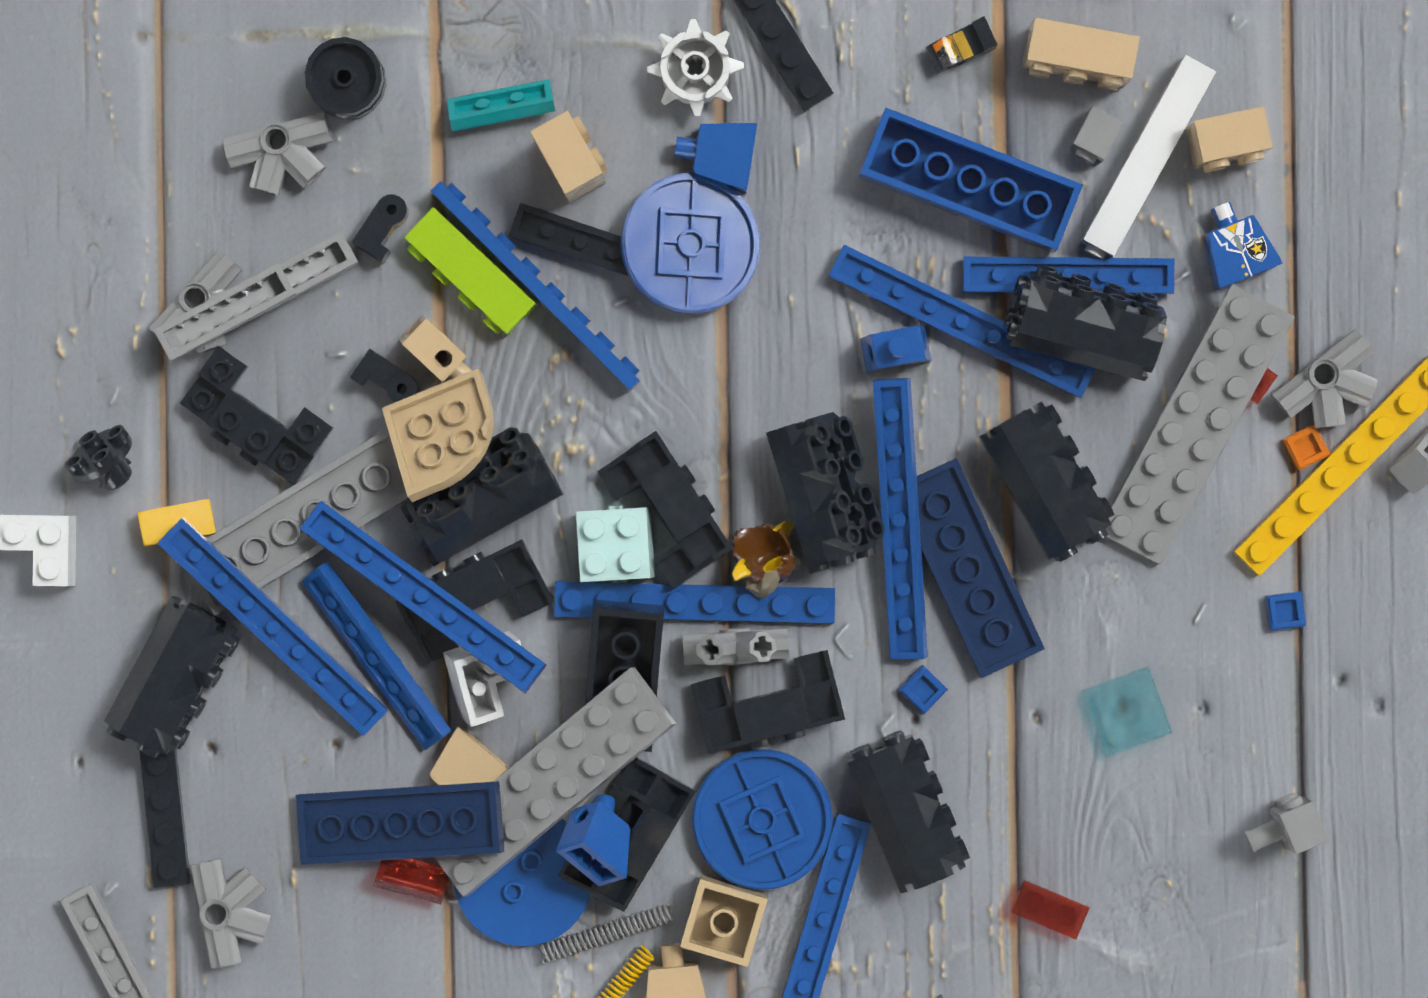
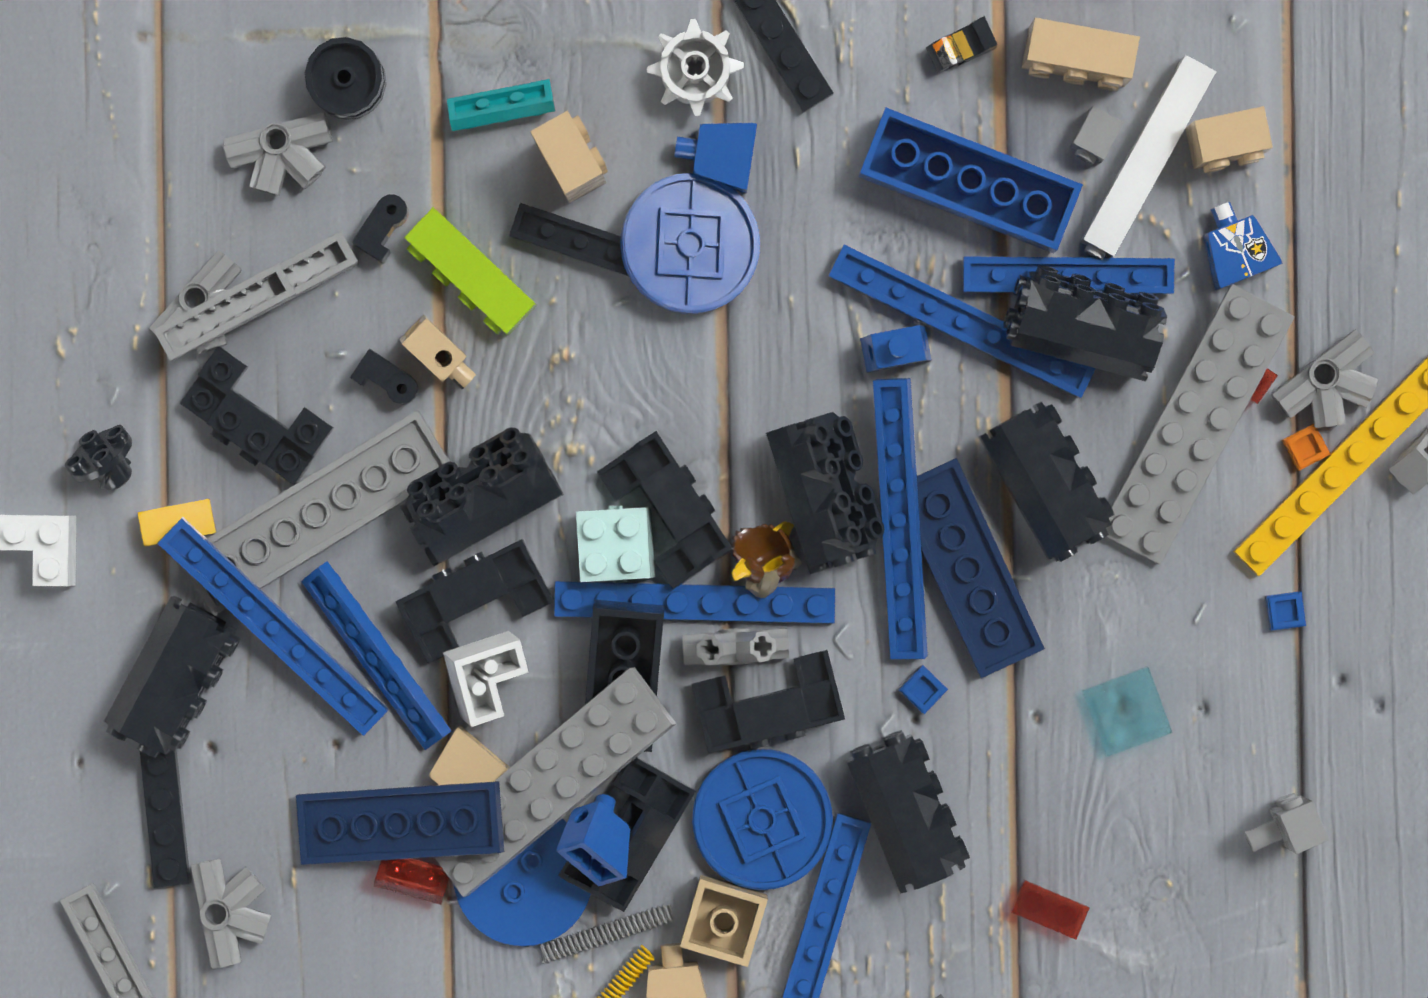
(423, 597): blue plate -> none
(441, 433): tan plate -> none
(527, 273): blue plate -> none

